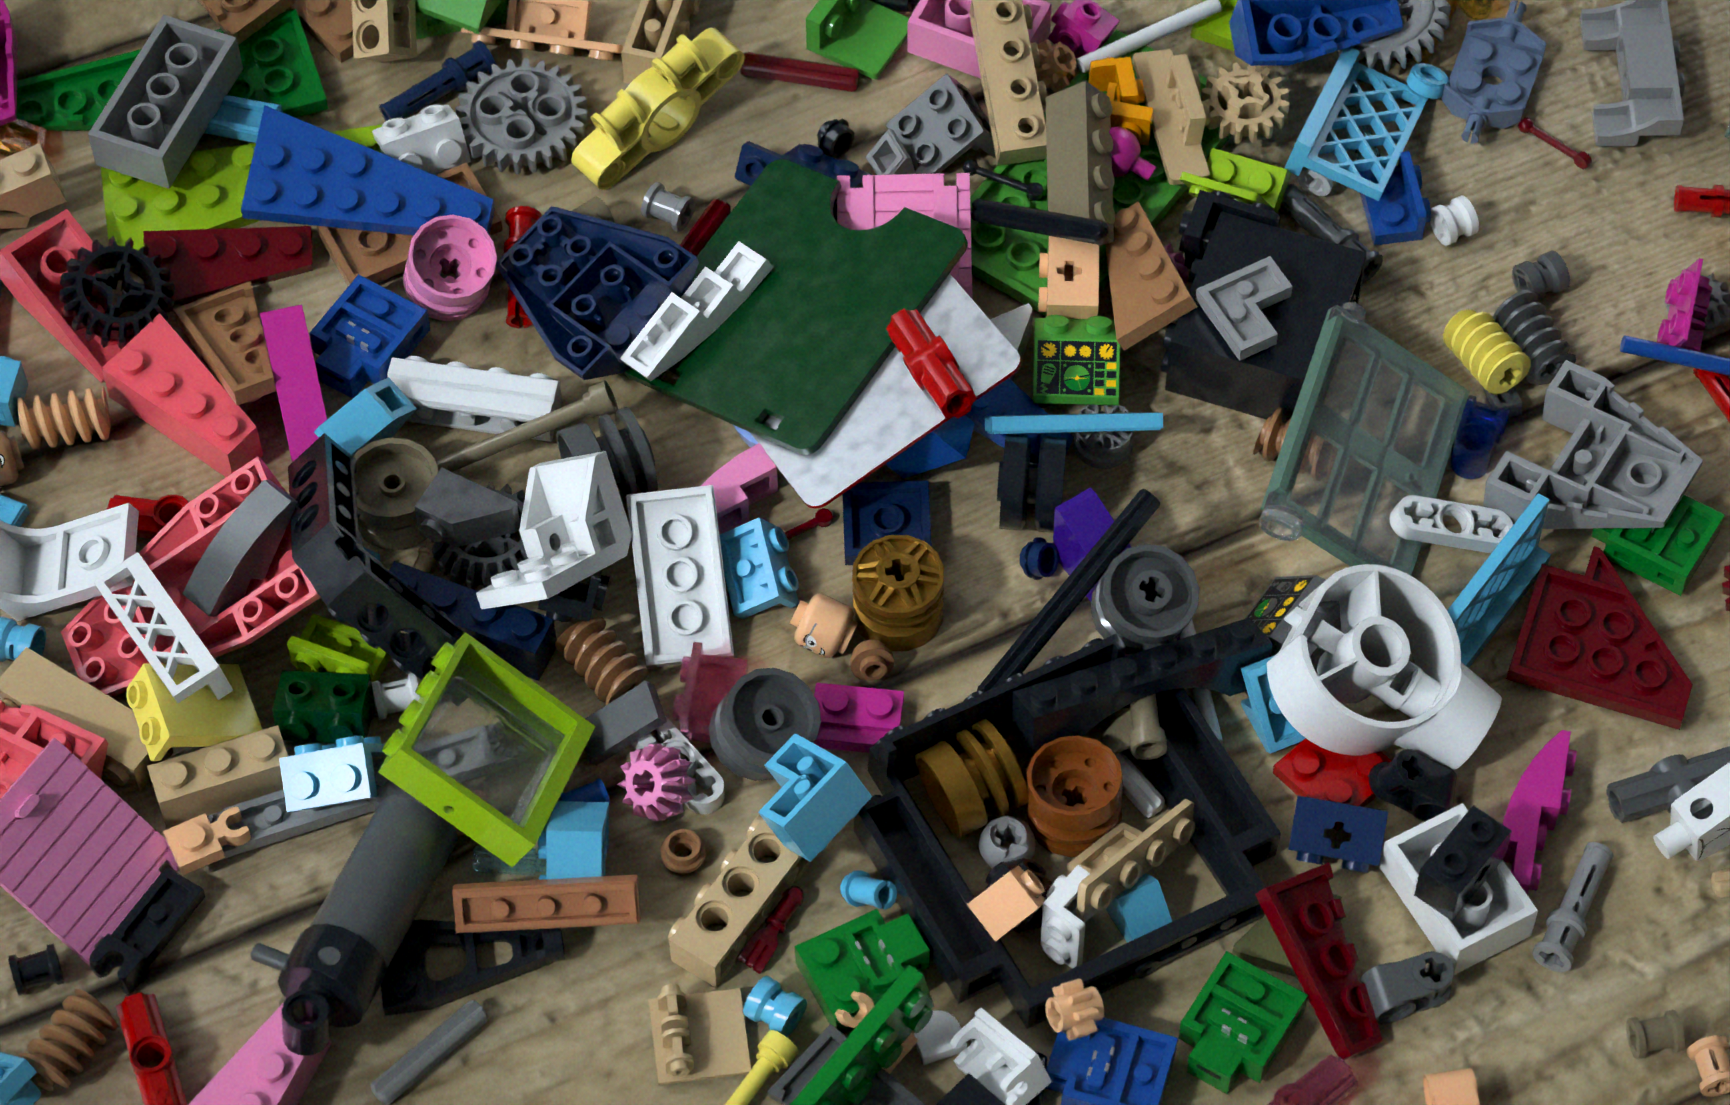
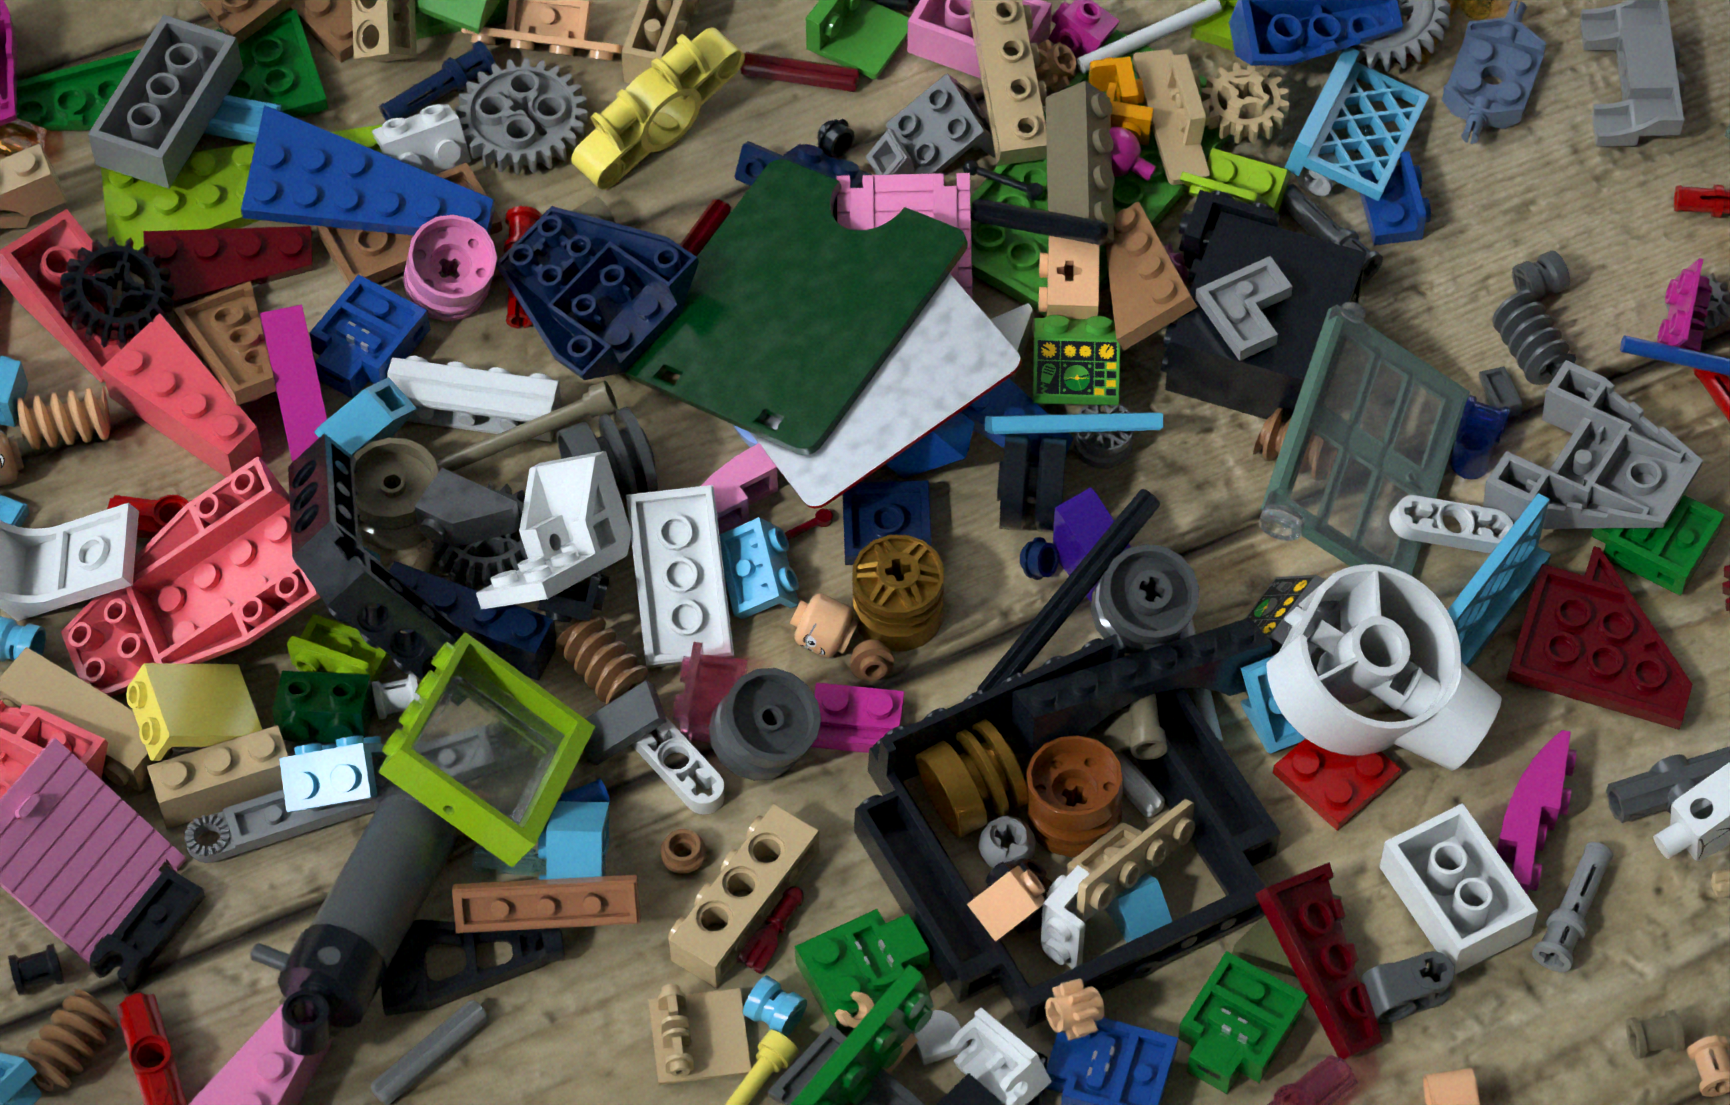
(175, 625): white fence -> none
(201, 842): light nougat plate -> none
(241, 549): dark grey slope -> none
(656, 782): bright pink gear -> none
(667, 206): light grey bush -> none
(702, 309): white slope -> none
(814, 799): medium azure brick -> none
(861, 889): medium azure pin -> none
(931, 363): red piece -> none
(1364, 824): dark blue brick -> none
(1414, 784): black piece -> none
(1427, 80): medium azure tile -> none
(1454, 220): white wheel -> none
(1462, 862): black brick -> none
(1486, 351): light yellow piece -> none
(1581, 159): dark red hinge -> none

